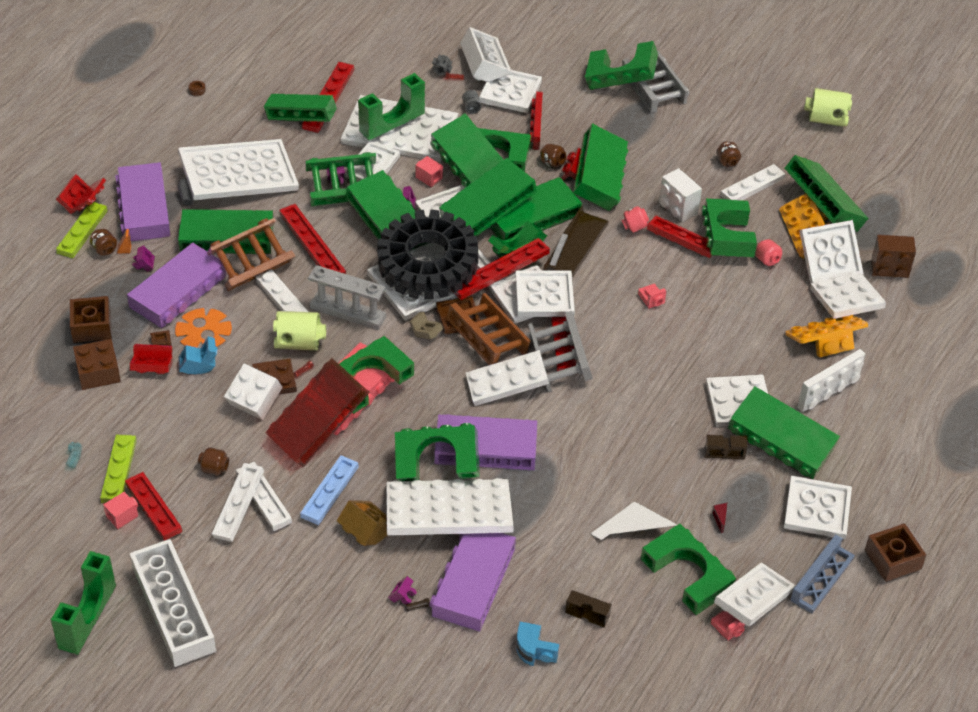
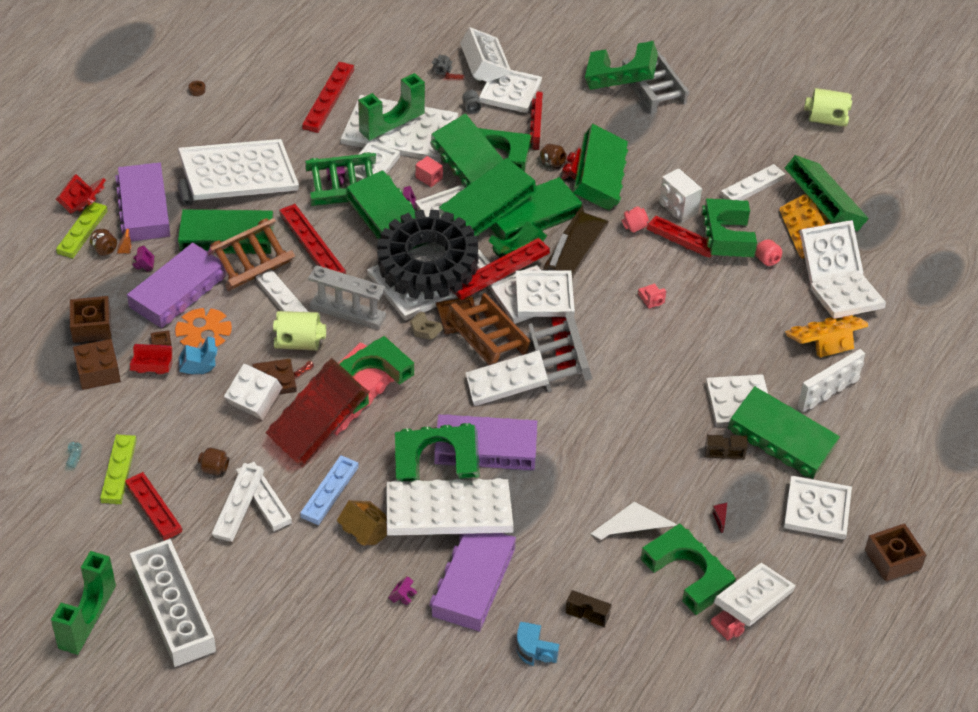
(121, 510): coral brick -> none
(300, 107): green brick -> none
(418, 604): dark brown piece -> none
(728, 154): reddish brown head -> none
(813, 575): sand blue fence -> none
(893, 256): reddish brown brick -> none

